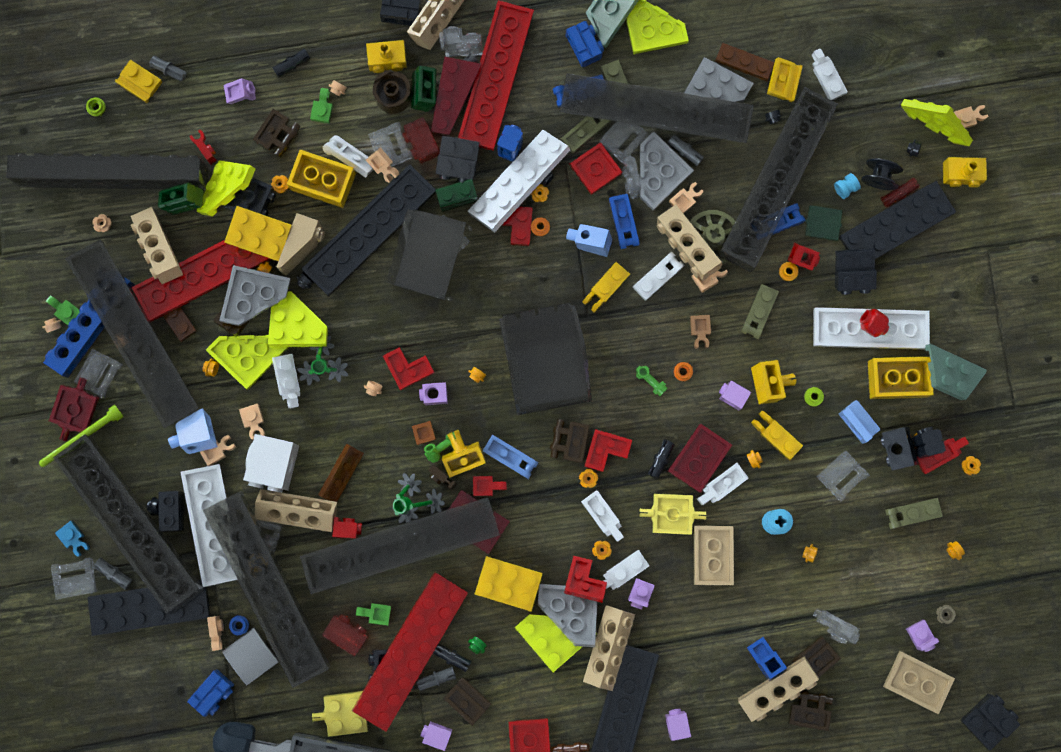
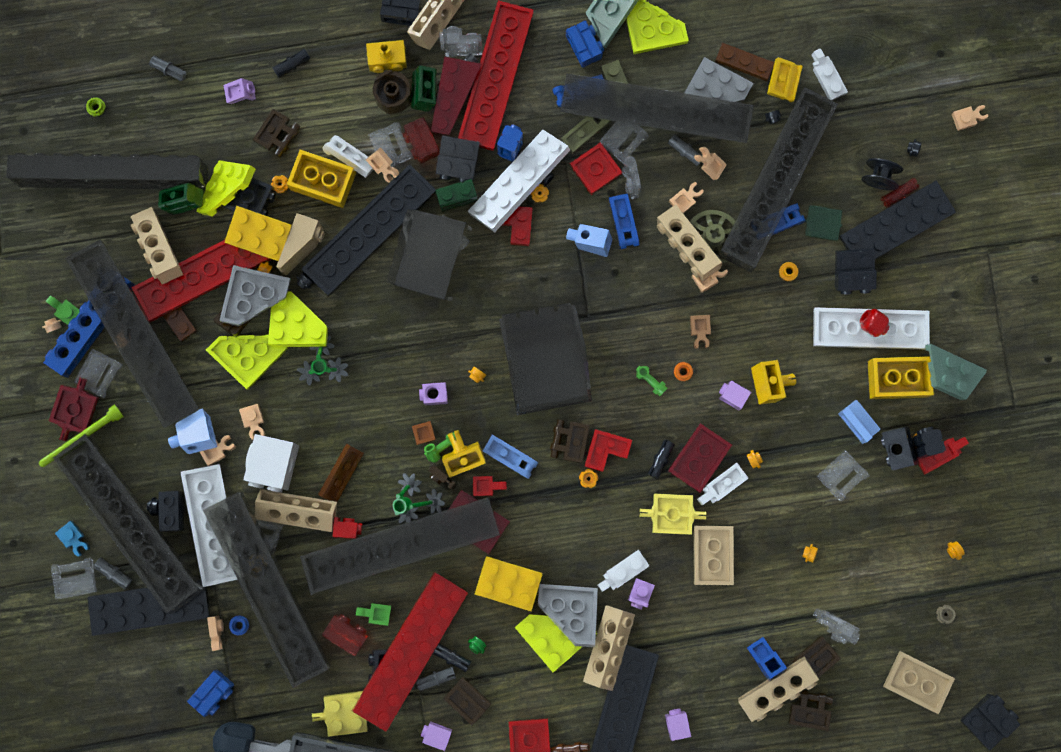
(106, 223): light nougat plate -> none
(138, 81): yellow plate -> none
(207, 151): red plate -> none
(210, 368): light orange plate -> none
(250, 656): light grey slope -> none
(287, 379): white hinge -> none
(322, 109): bright green plate -> none
(337, 88): light nougat plate -> none
(373, 388): light nougat plate -> none
(405, 373): red plate -> none
(538, 232): orange plate -> none
(580, 585): red plate -> none
(601, 555): light orange plate -> none
(603, 515): white hinge -> none
(607, 285): yellow hinge -> none
(658, 276): white plate -> none
(660, 170): light grey plate -> none
(712, 164): none -> light nougat plate
(760, 310): olive plate -> none
(778, 436): yellow hinge -> none
(783, 516): medium azure piece -> none
(807, 396): lime plate -> none
(809, 262): red brick -> none
(846, 186): medium azure wheel -> none
(914, 513): olive plate -> none
(922, 636): lavender bracket -> none
(938, 119): neon yellow plate -> none
(964, 171): yellow brick -> none
(966, 465): light orange plate -> none

